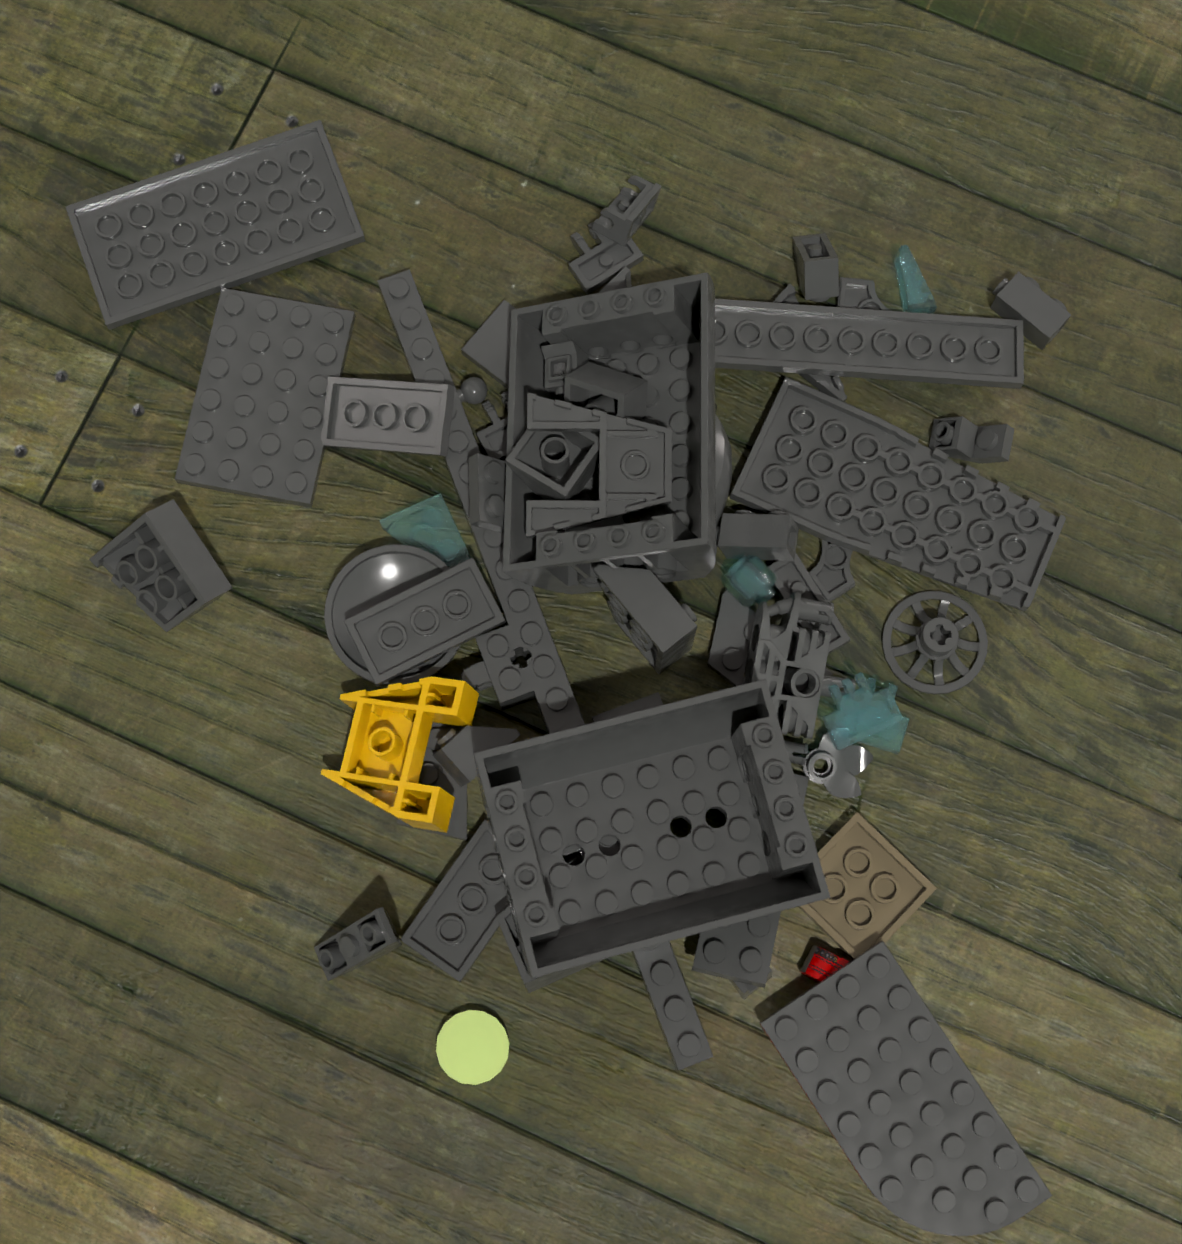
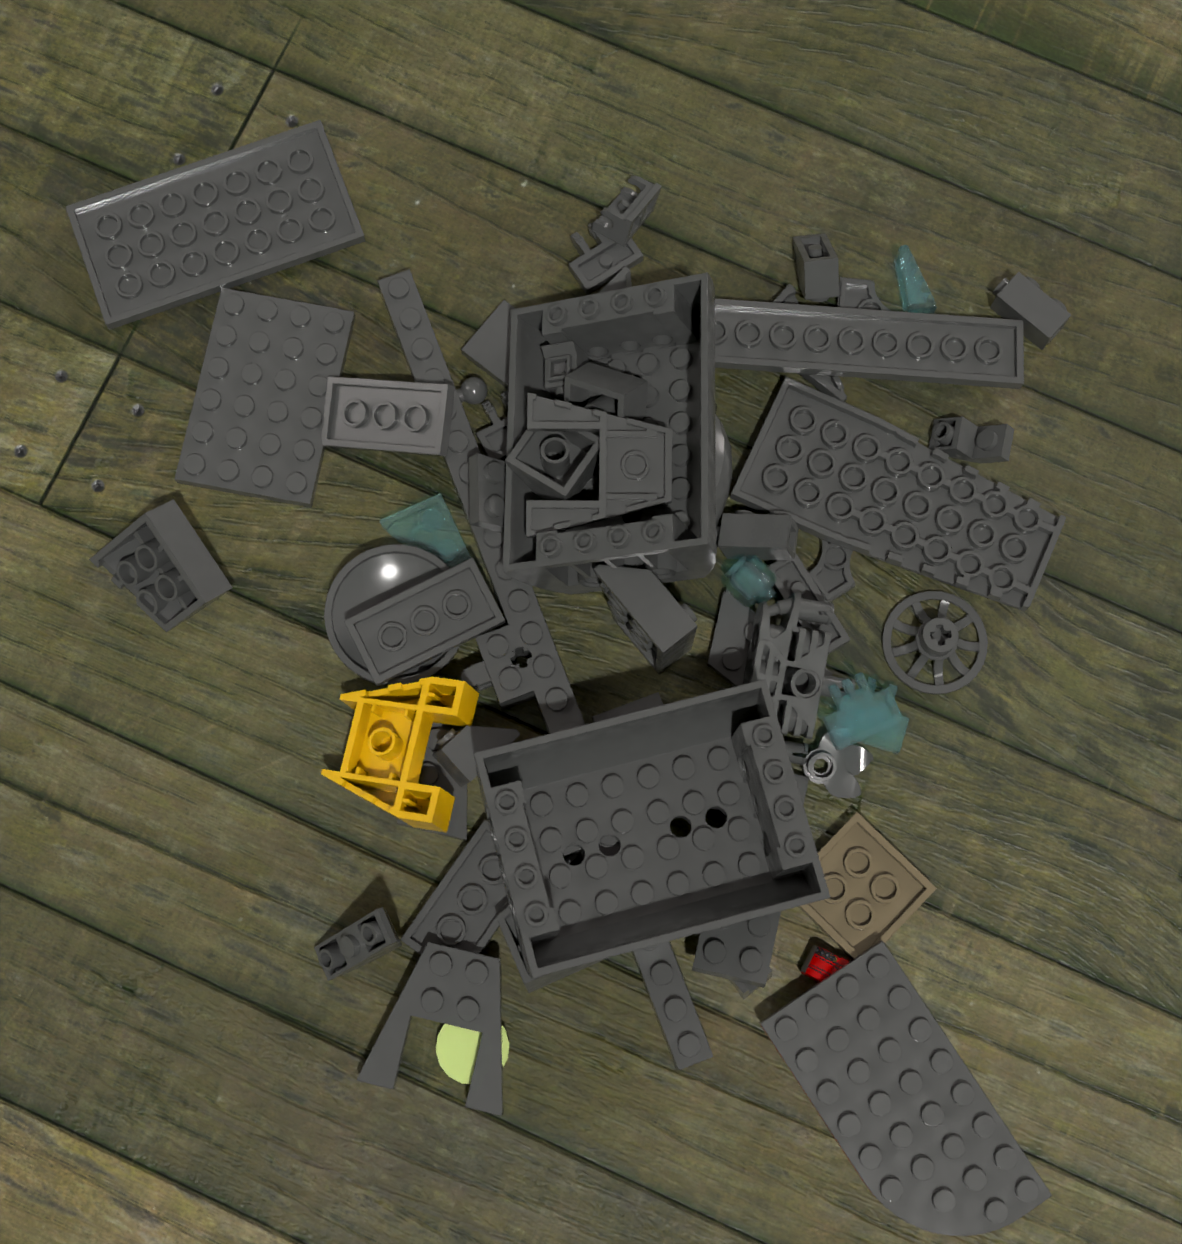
(454, 990): none -> dark grey wing

